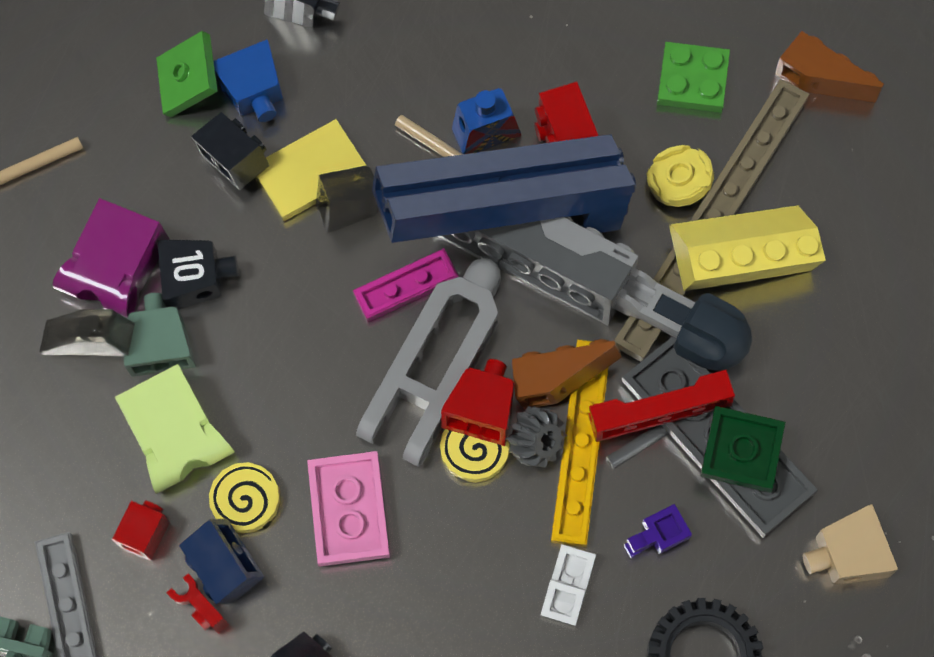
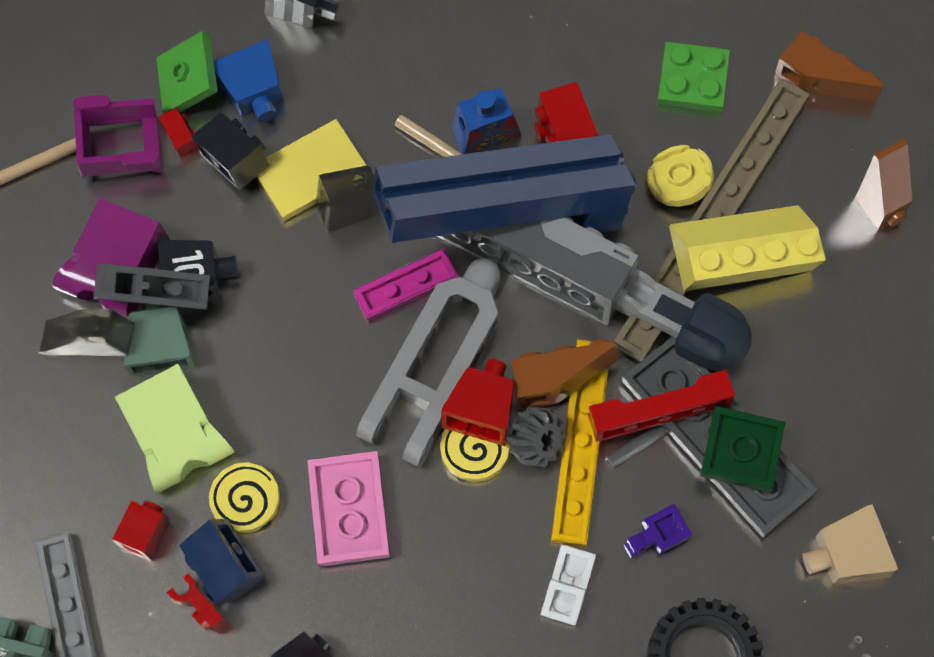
(100, 111): none -> magenta piece
(151, 286): none -> dark grey slope
(178, 132): none -> red piece
(887, 186): none -> dark orange slope

